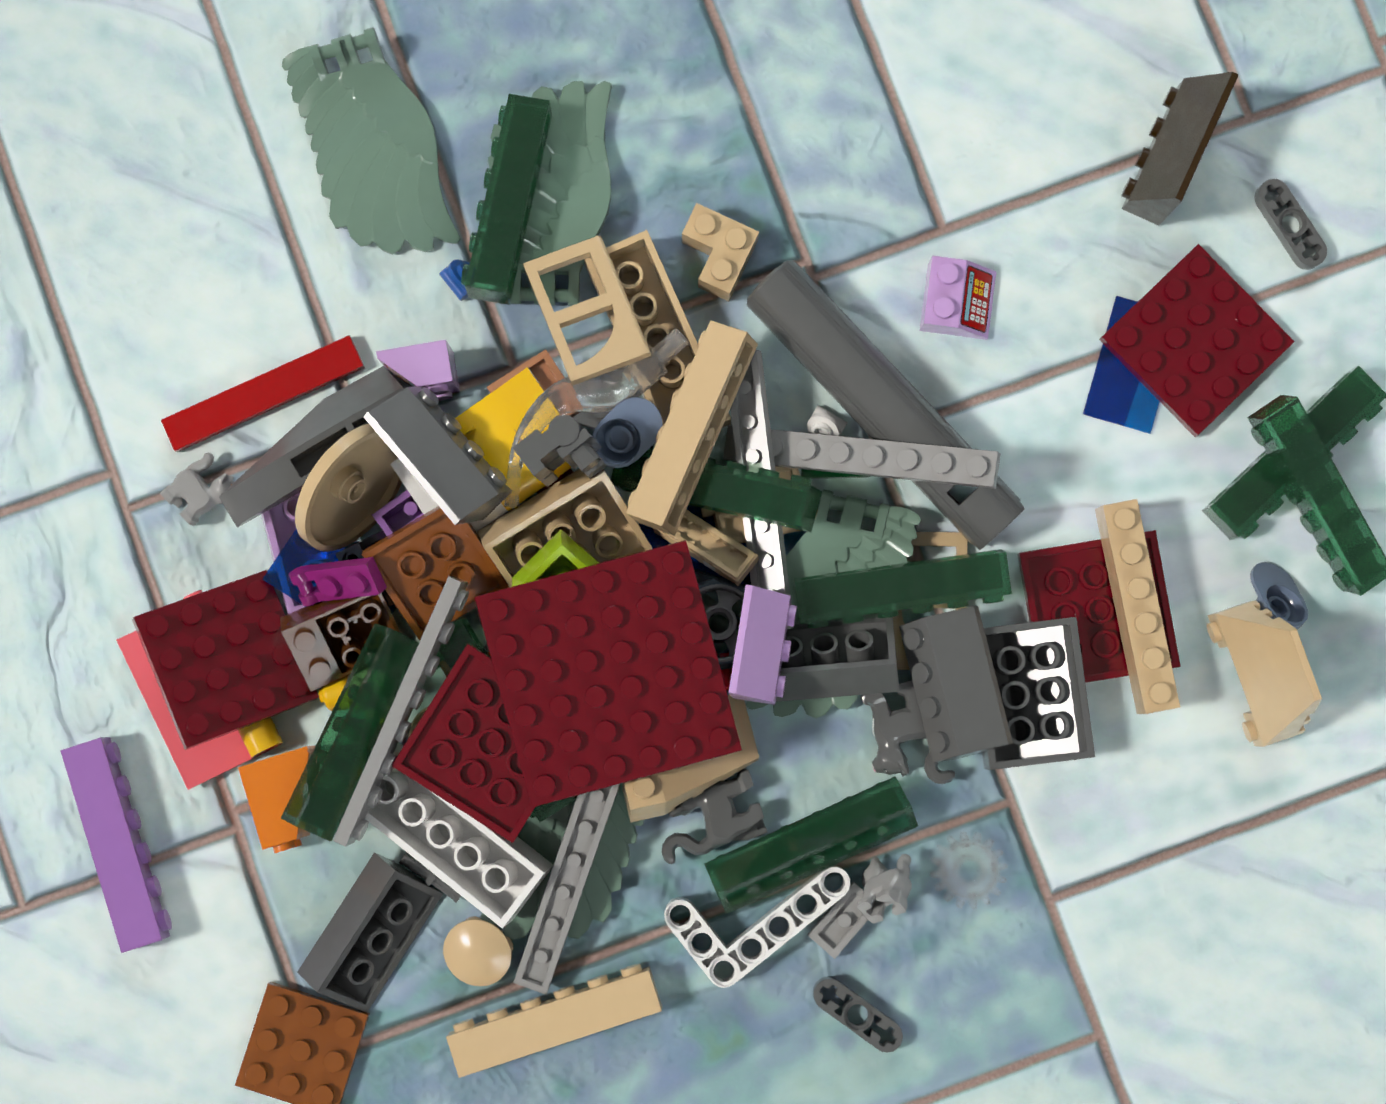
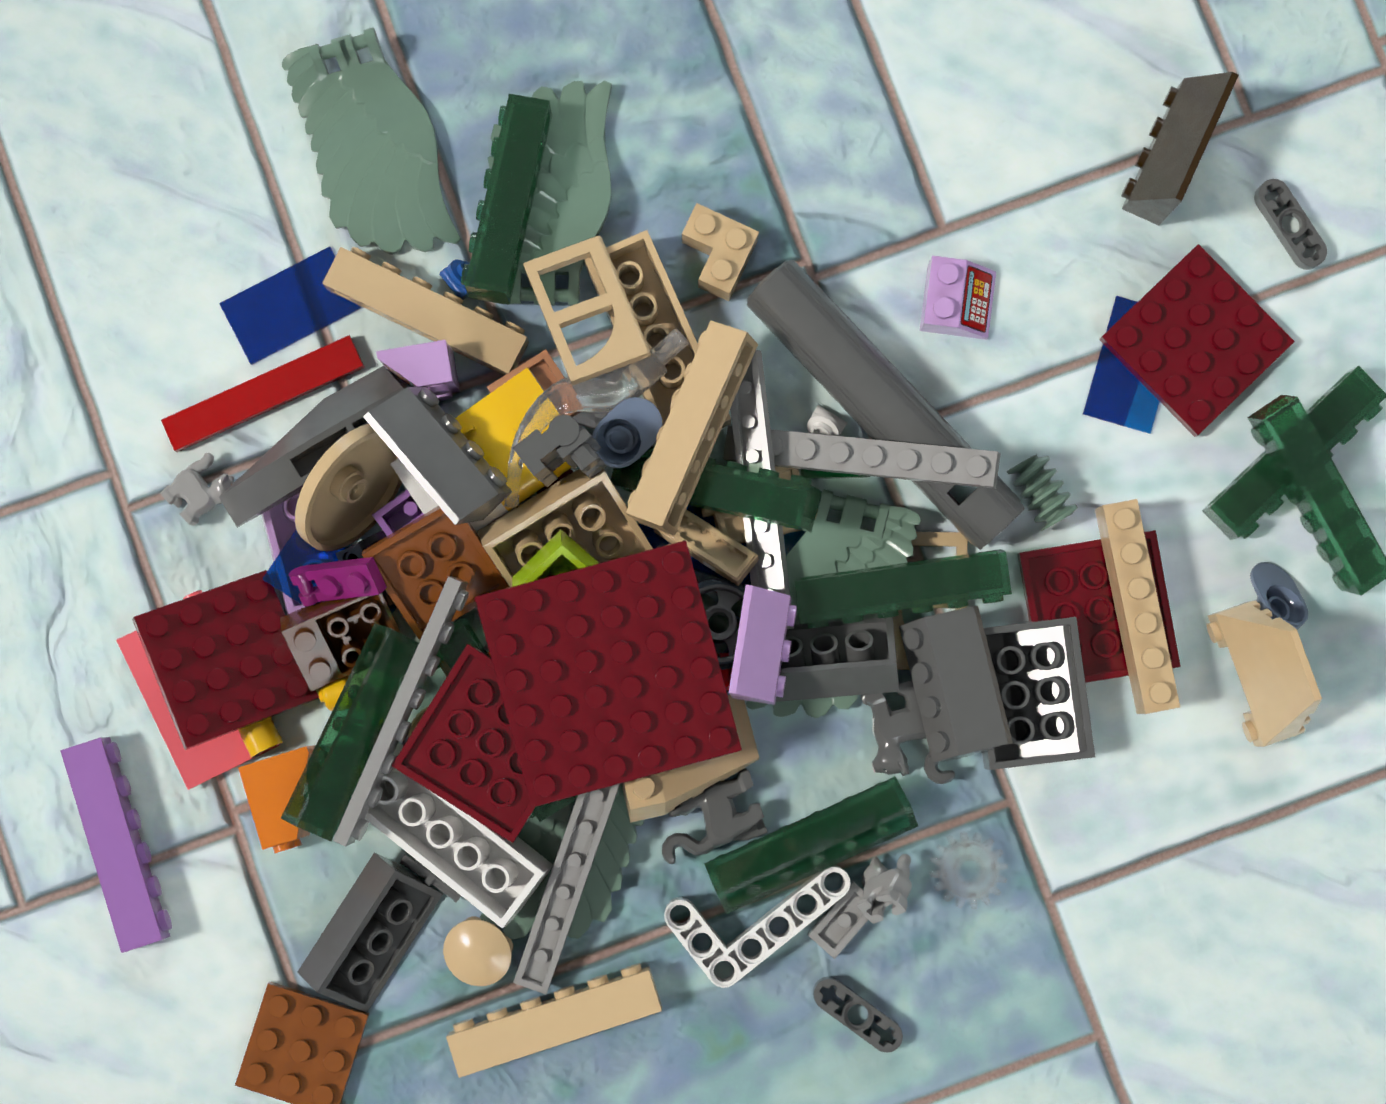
(285, 307): none -> clear blue piece
(425, 311): none -> tan brick
(1042, 490): none -> sand green piece

